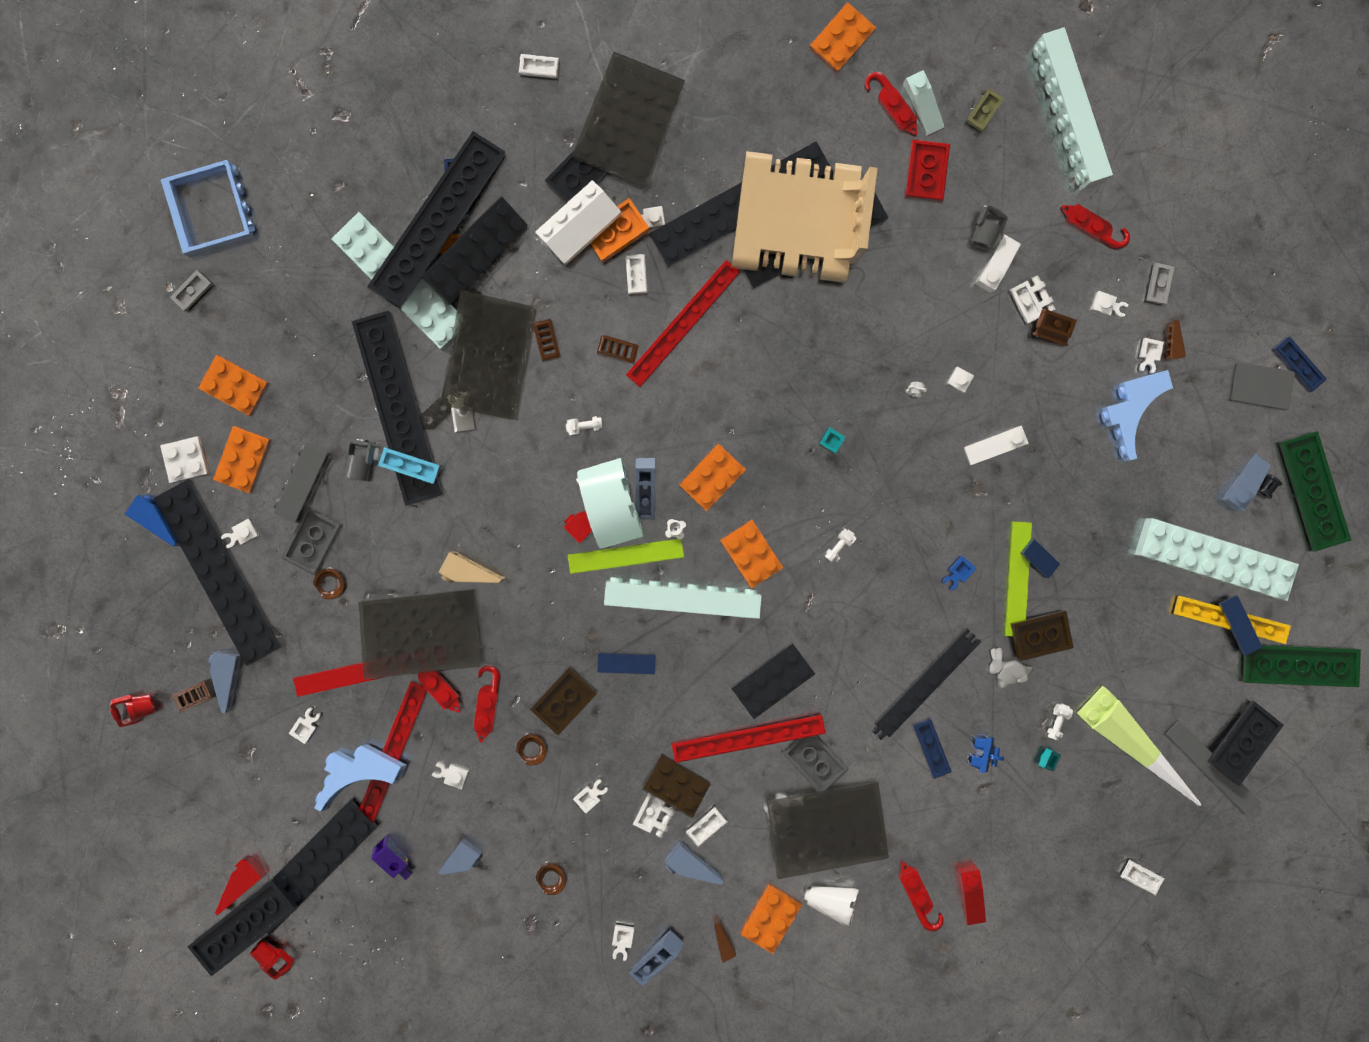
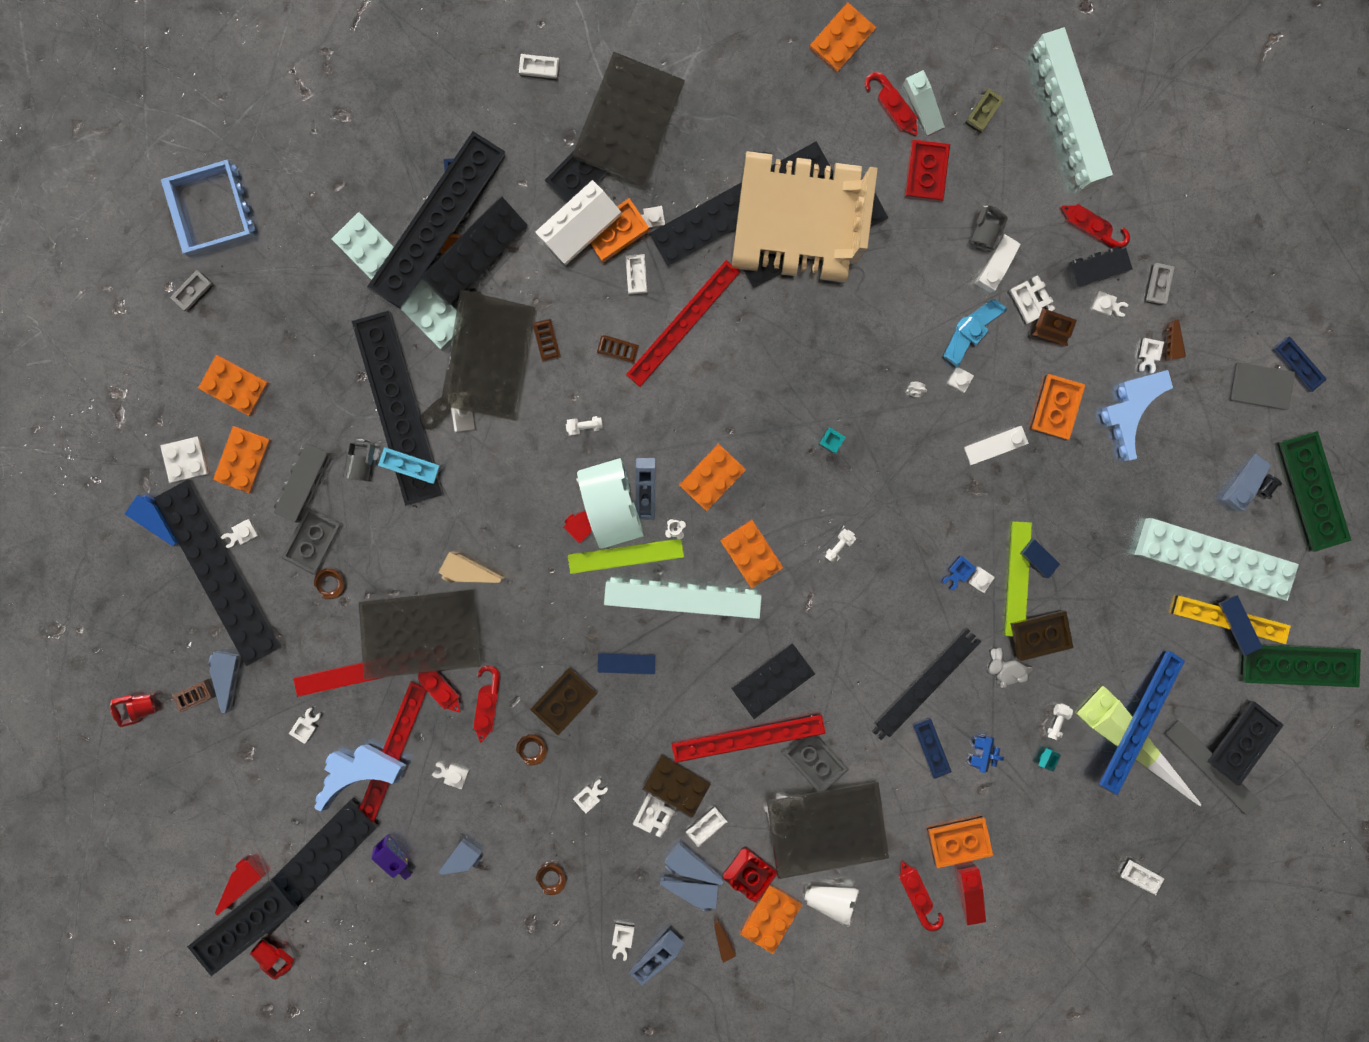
(696, 892): none -> sand blue slope
(749, 875): none -> red slope
(960, 842): none -> orange plate
(972, 330): none -> dark azure plate
(980, 579): none -> white plate
(1058, 406): none -> orange plate
(1099, 267): none -> black brick
(1141, 723): none -> blue plate

